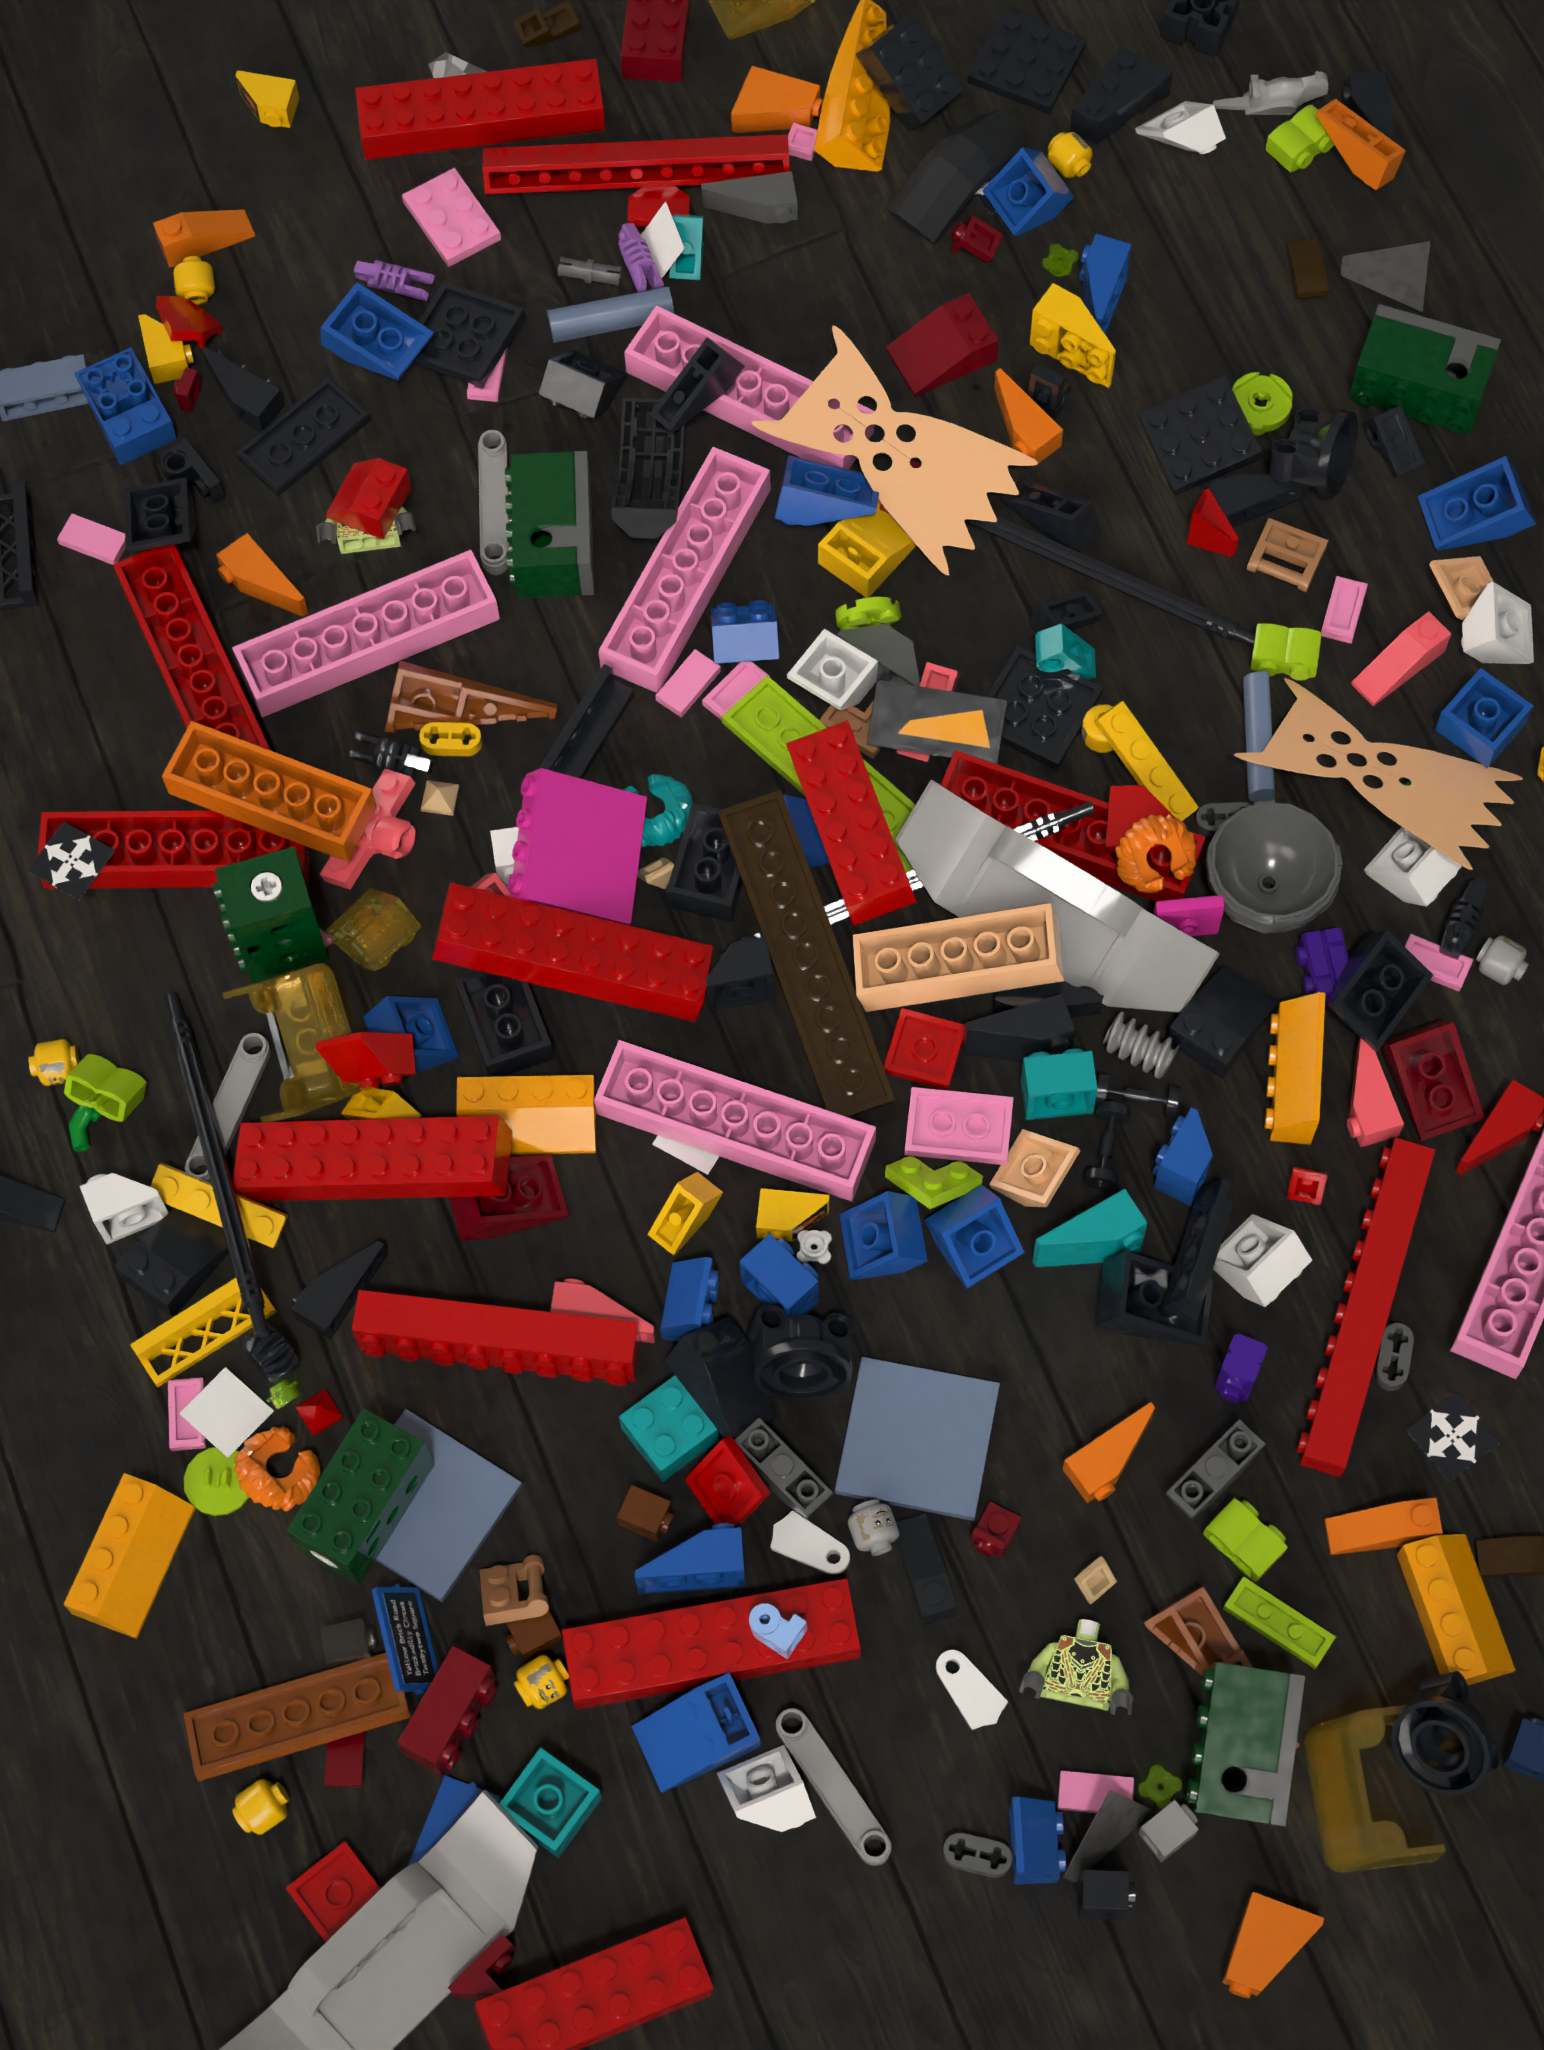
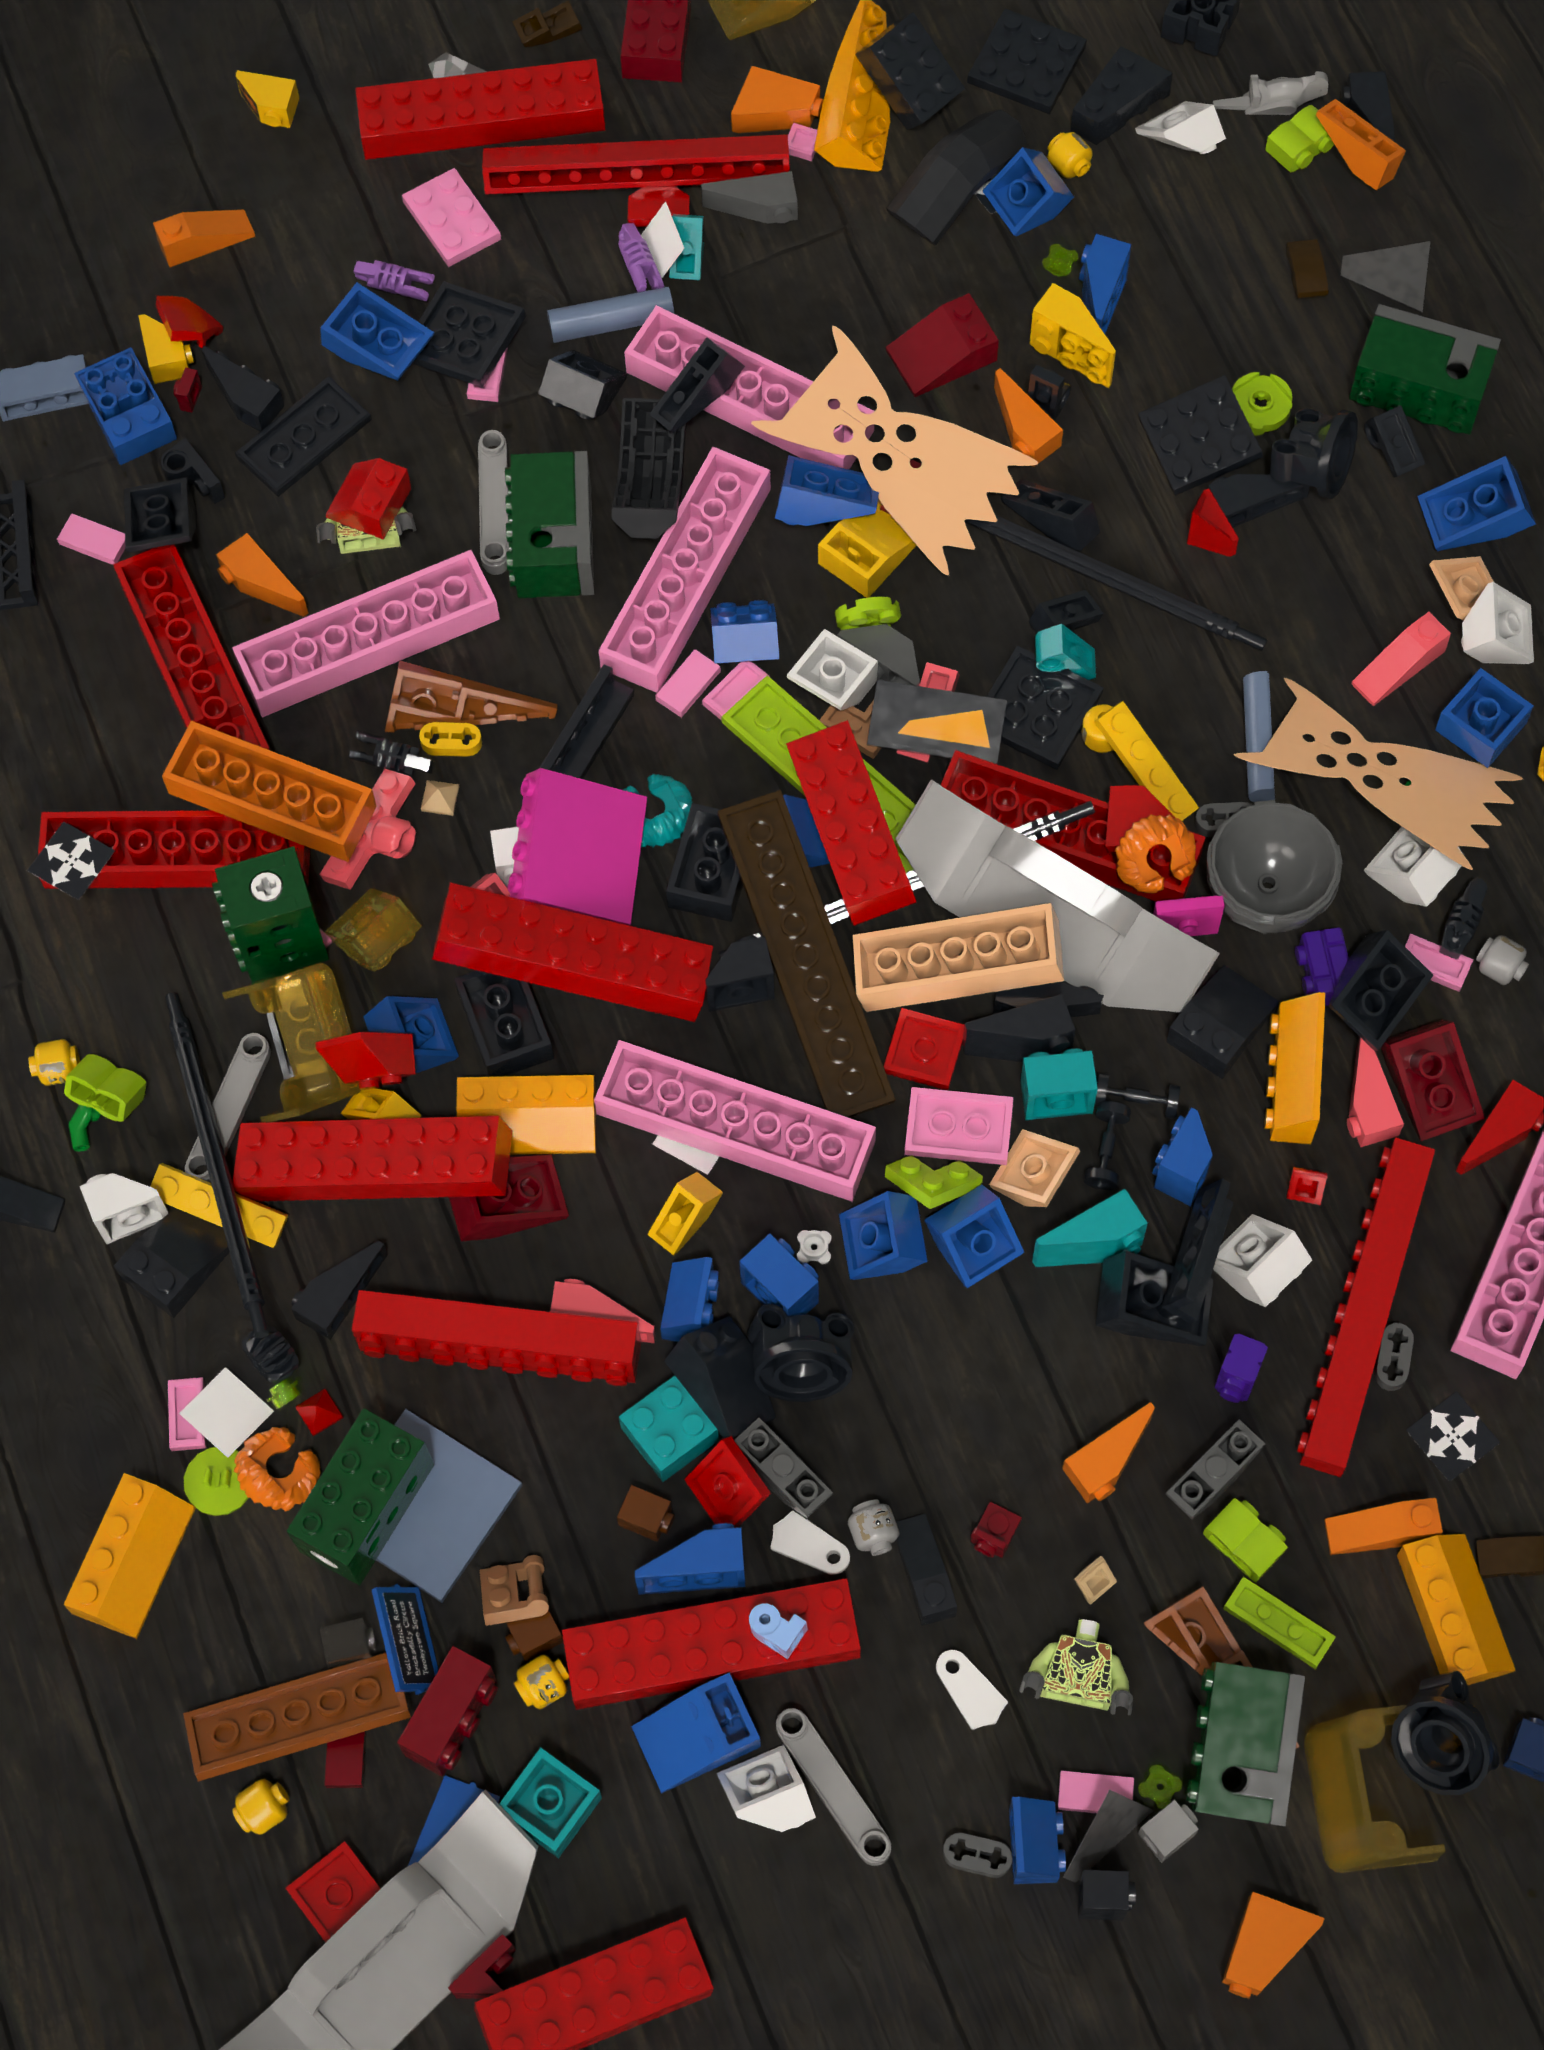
(190, 1323): yellow fence -> none
(194, 280): yellow head -> none
(589, 271): dark grey pin -> none
(657, 873): tan slope -> none
(788, 1213): yellow slope -> none
(917, 1438): sand blue tile -> none
(976, 238): dark red bracket -> none
(1140, 1046): light grey piece -> none
(1286, 651): lime brick -> none
(1291, 546): medium nougat plate -> none
(1343, 609): bright pink tile -> none

